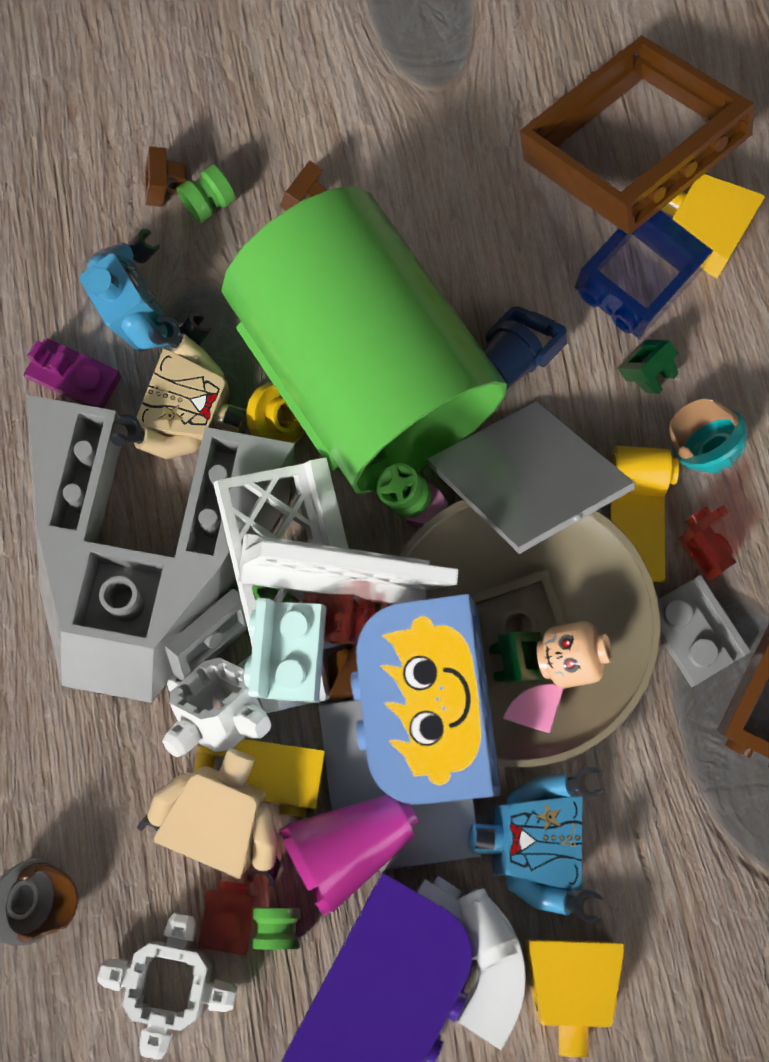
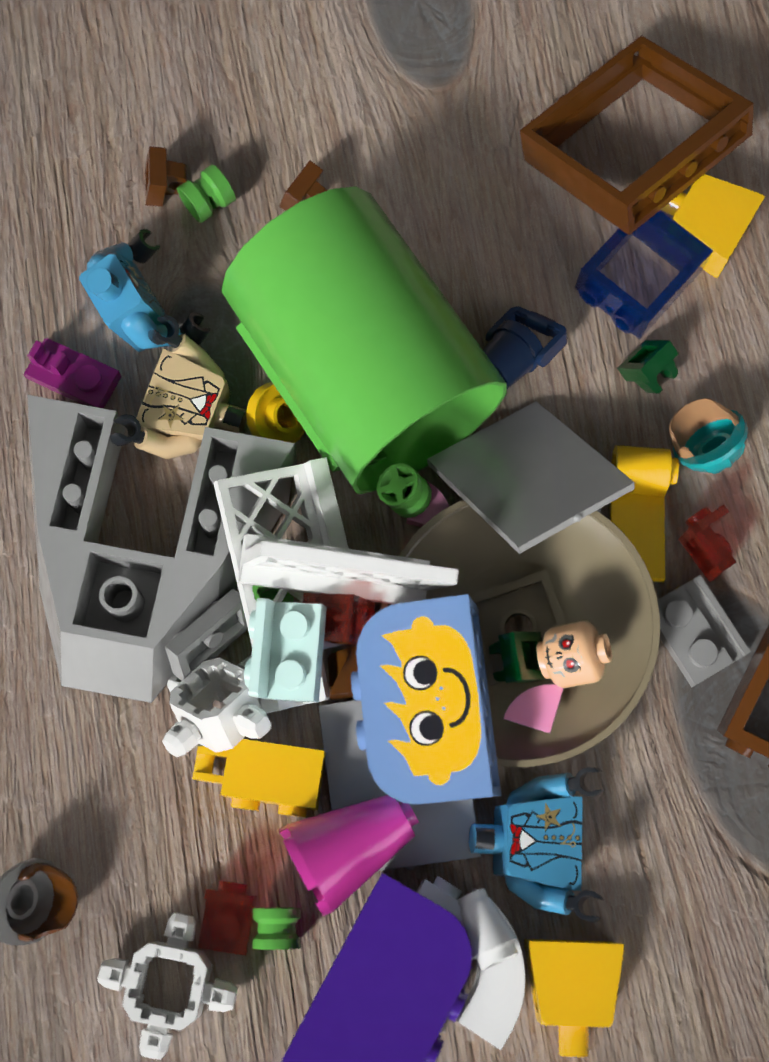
(217, 819): tan torso -> none

